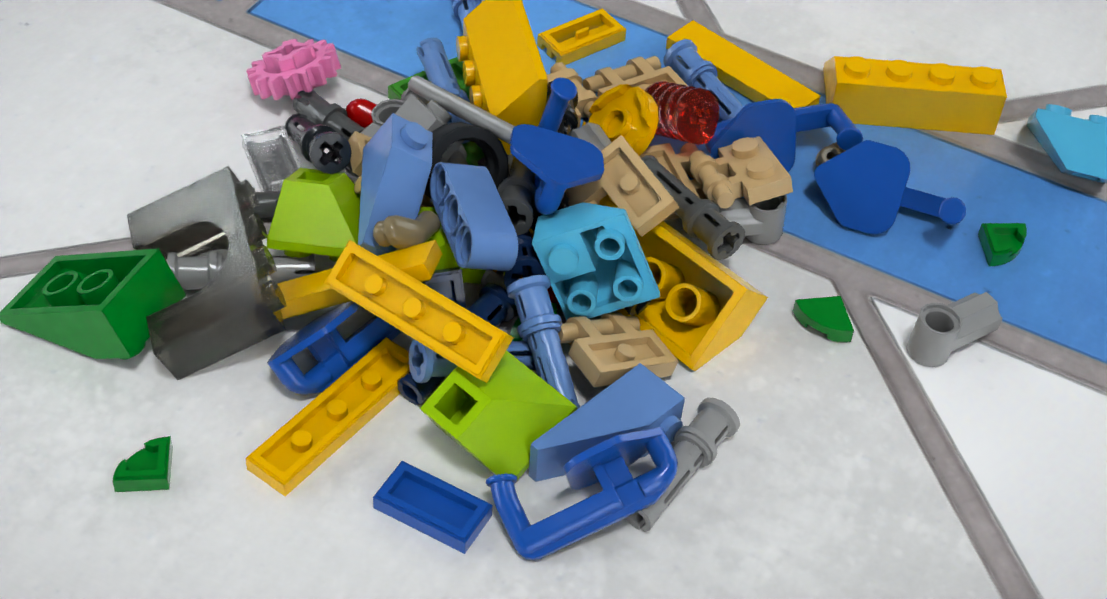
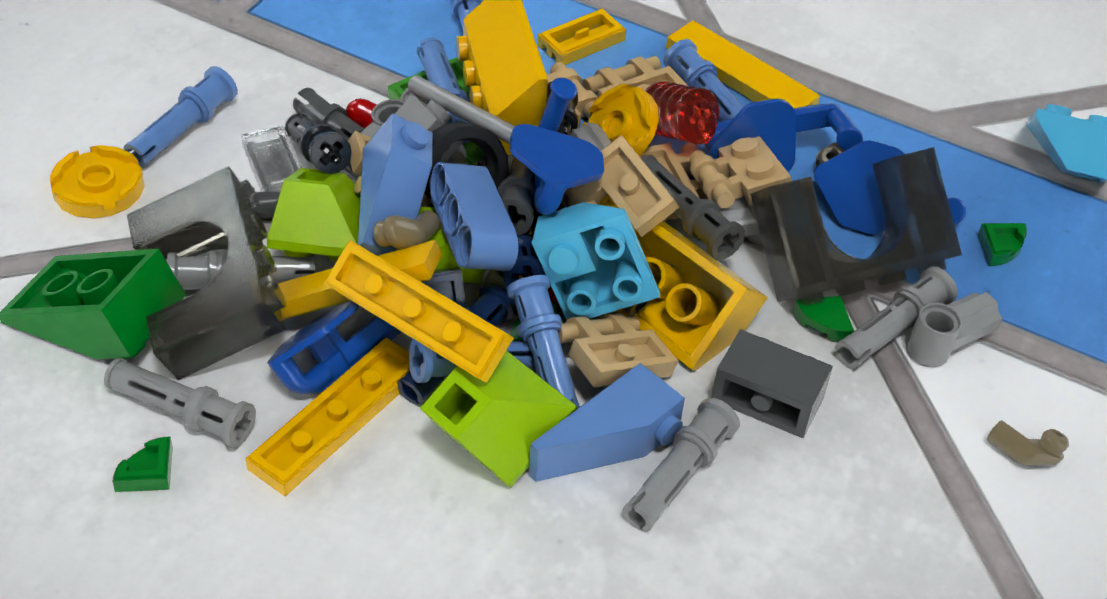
(97, 182): none -> yellow tile
(193, 106): none -> medium blue pin
(198, 407): none -> light grey pin
(293, 69): bright pink gear -> none
(433, 506): blue tile -> none
(620, 494): blue piece -> none
(771, 383): none -> dark grey brick
(915, 234): none -> clear smoke arch
(916, 94): yellow slope -> none
(933, 287): none -> light grey pin
(1029, 451): none -> dark tan arm

